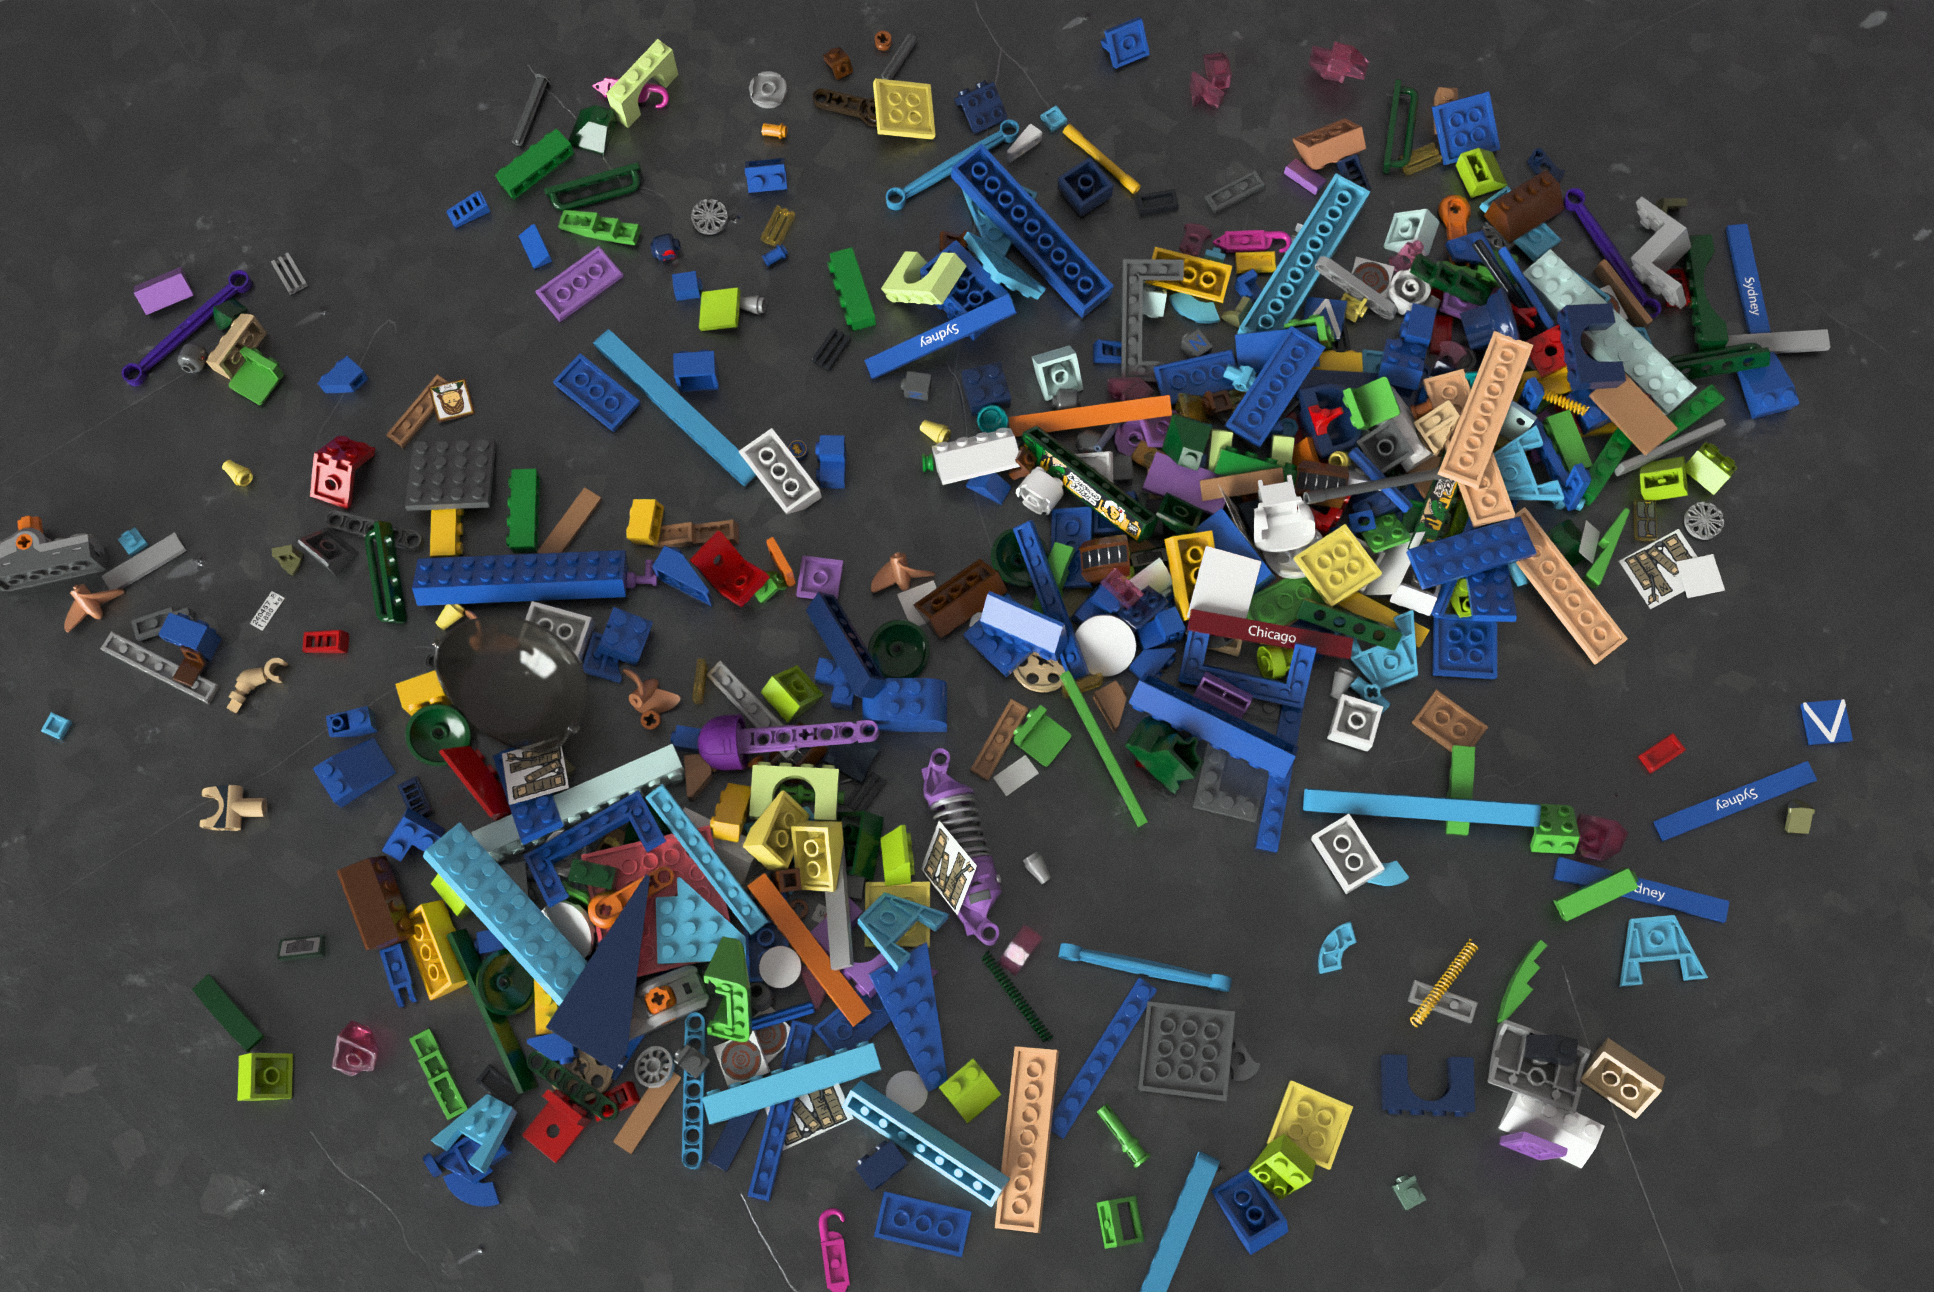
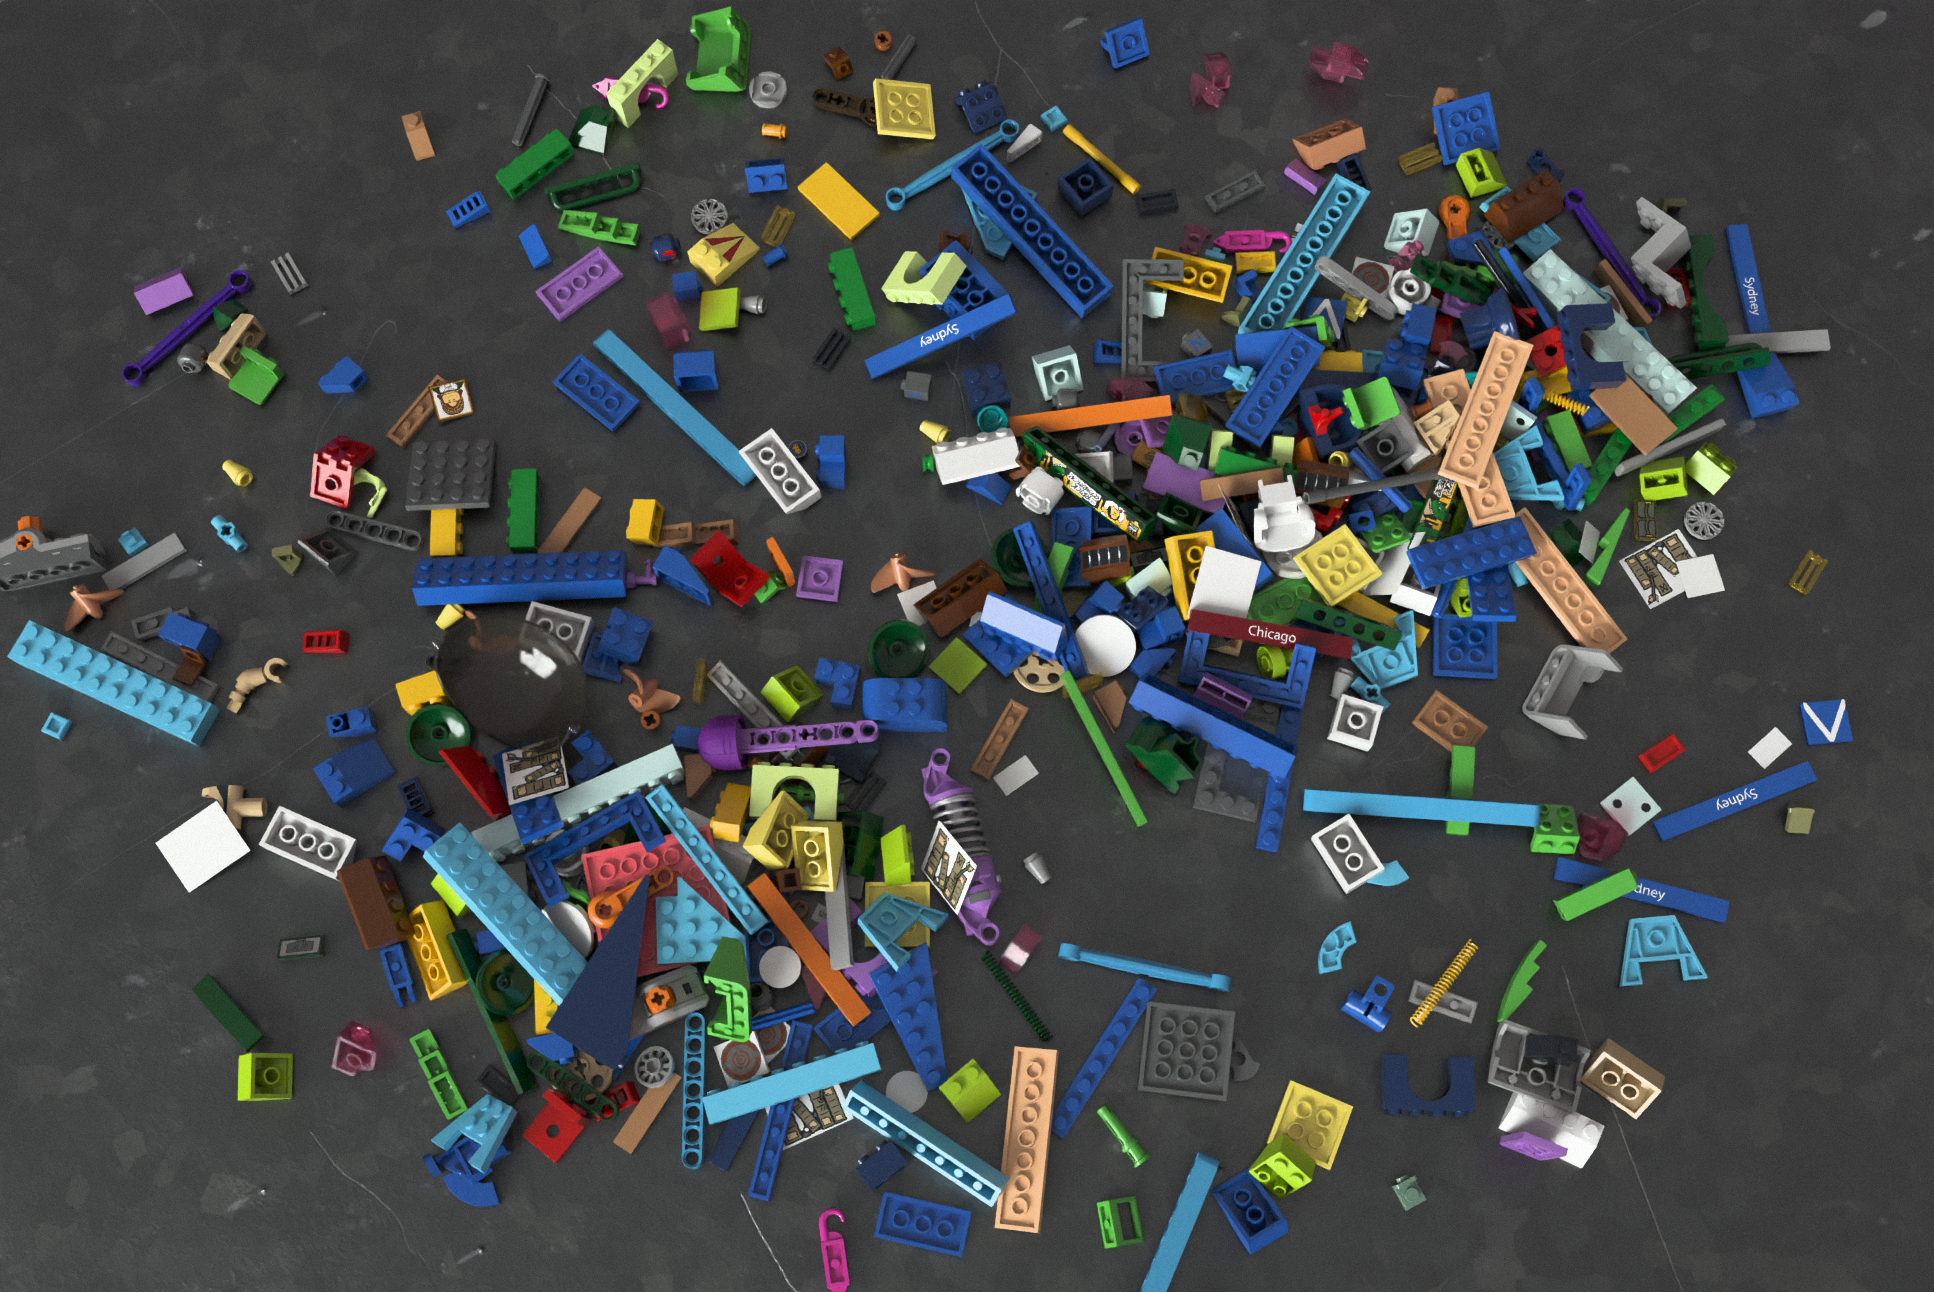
(114, 683): none -> medium azure brick
(202, 846): none -> white sticker
(224, 529): none -> medium azure axle
(267, 610): white sticker -> none
(308, 843): none -> white slope
(364, 476): none -> yellowish green helmet
(396, 613): dark green piece -> none
(418, 135): none -> medium nougat slope
(593, 874): dark green brick -> none
(595, 760): none -> blue brick
(668, 320): none -> clear pink brick
(691, 1060): dark grey bracket -> none
(722, 51): none -> bright green windscreen
(722, 253): none -> light yellow slope
(838, 201): none -> yellow tile
(845, 645): dark blue brick -> none
(957, 666): none -> lime tile
(1002, 268): medium azure wing -> none
(1041, 736): bright green bracket -> none
(1121, 588): clear pink slope -> none
(1194, 309): medium azure tile -> none
(1216, 402): reddish brown bracket -> none
(1370, 1007): none -> blue piece
(1388, 162): dark green piece -> none
(1560, 683): none -> light grey windscreen
(1630, 806): none -> light aqua tile
(1769, 748): none -> white sticker
(1816, 559): none -> clear yellow tile

